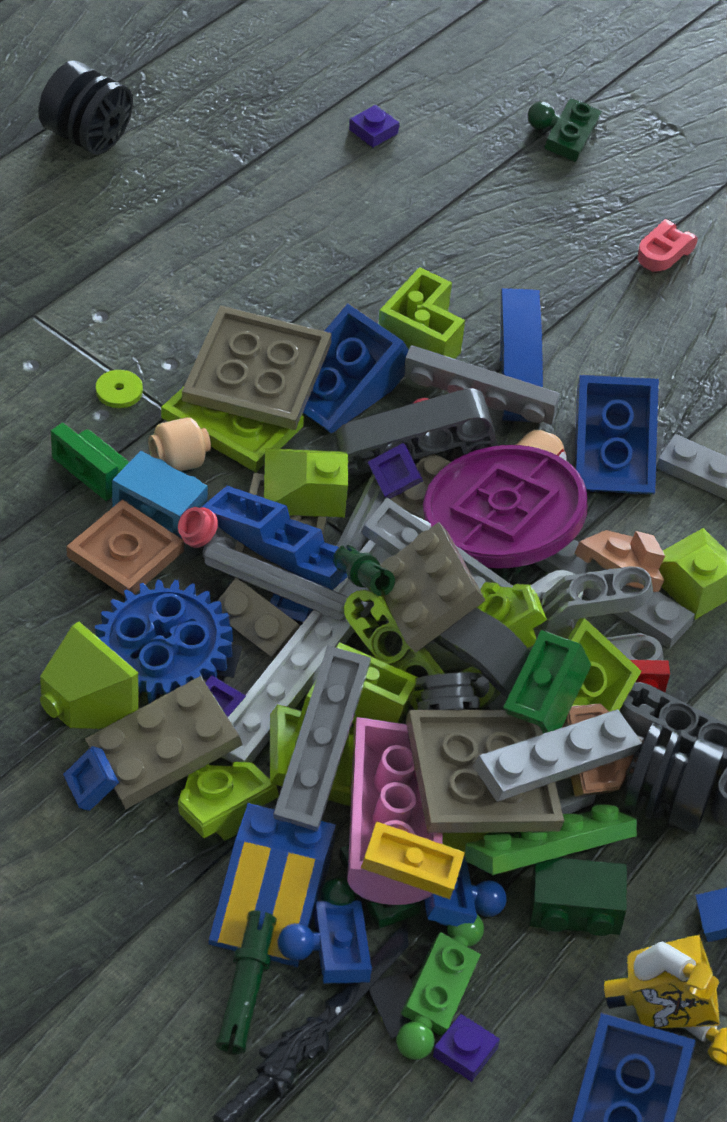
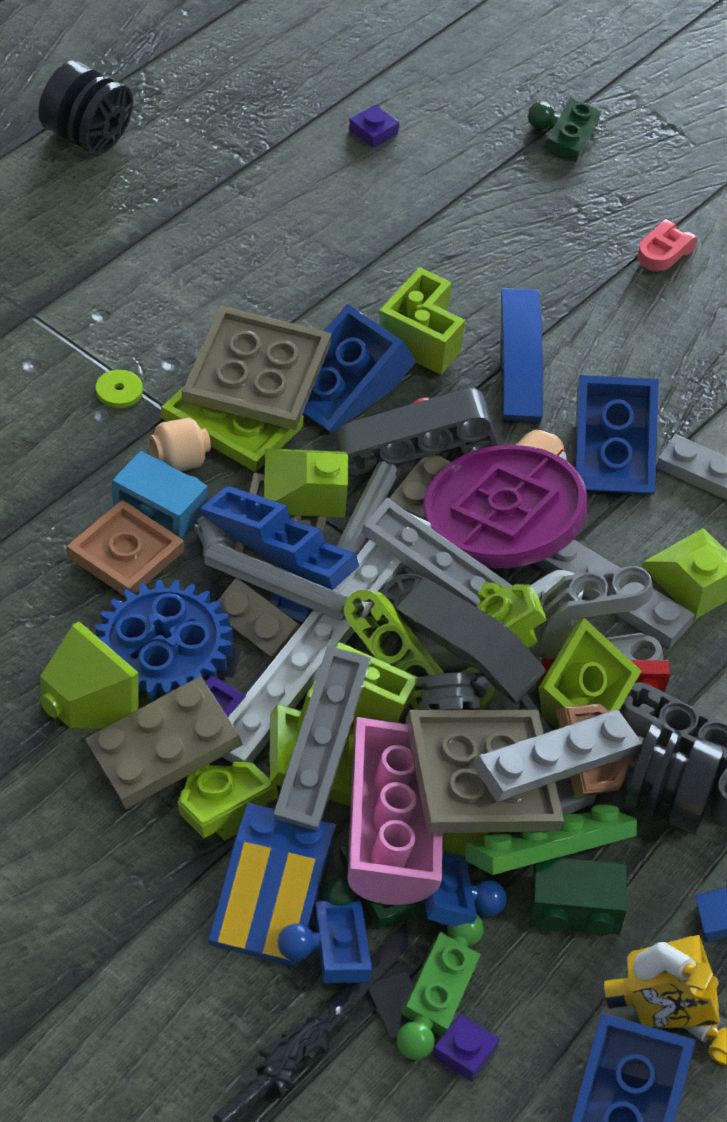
(87, 458): green panel -> none
(90, 778): blue tile -> none
(197, 526): coral plate -> none
(250, 964): dark green pin -> none
(364, 570): dark green pin -> none
(395, 471): dark purple plate -> none
(413, 860): yellow plate -> none
(430, 587): dark tan plate -> none
(499, 390): light grey plate -> none
(548, 682): green panel -> none
(619, 550): nougat plate -> none

